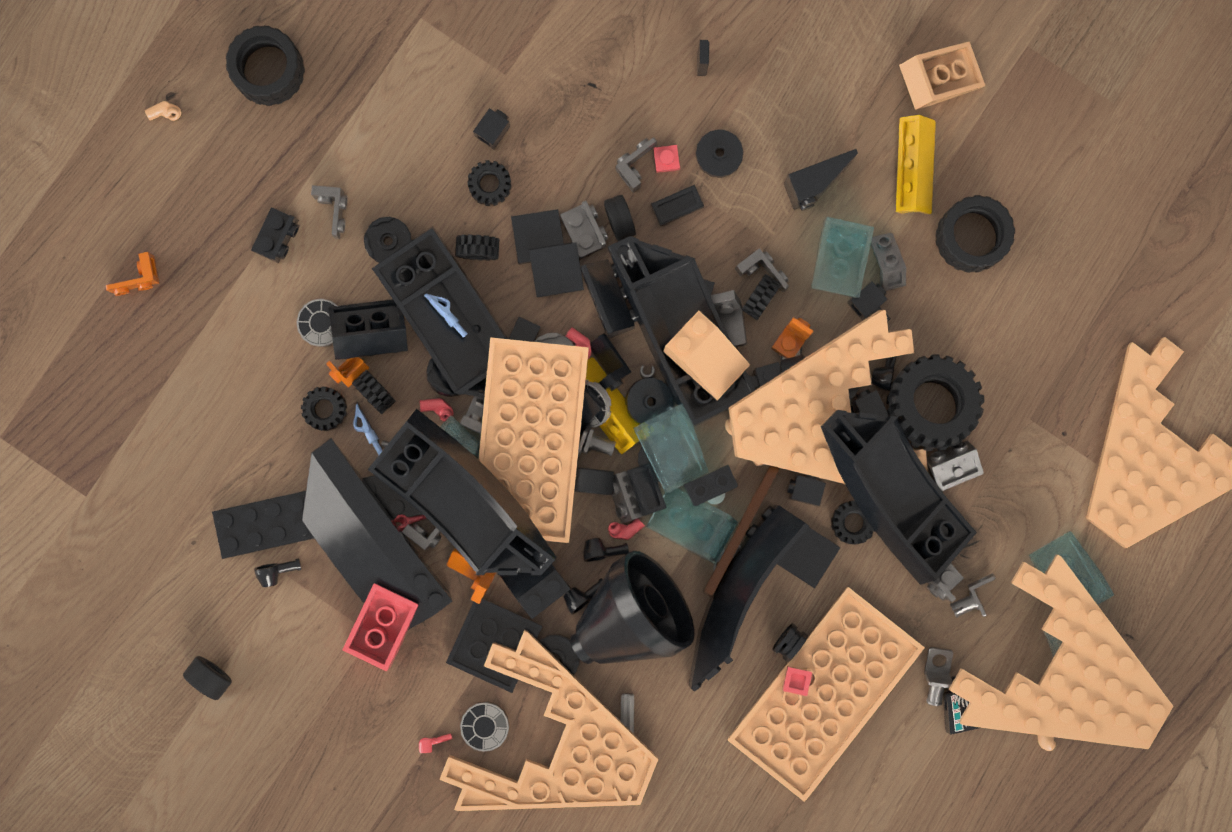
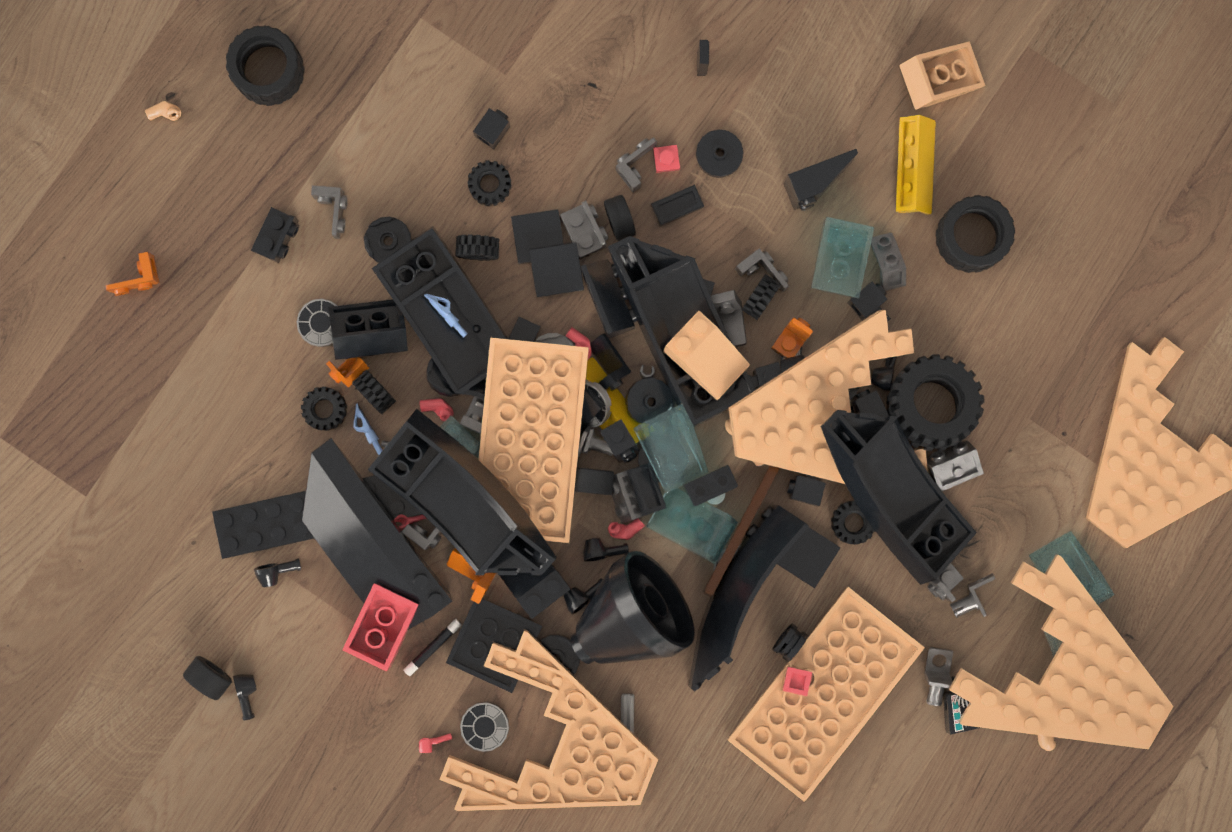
(244, 687): none -> black bar
(432, 647): none -> black bar
(620, 442): none -> black bracket

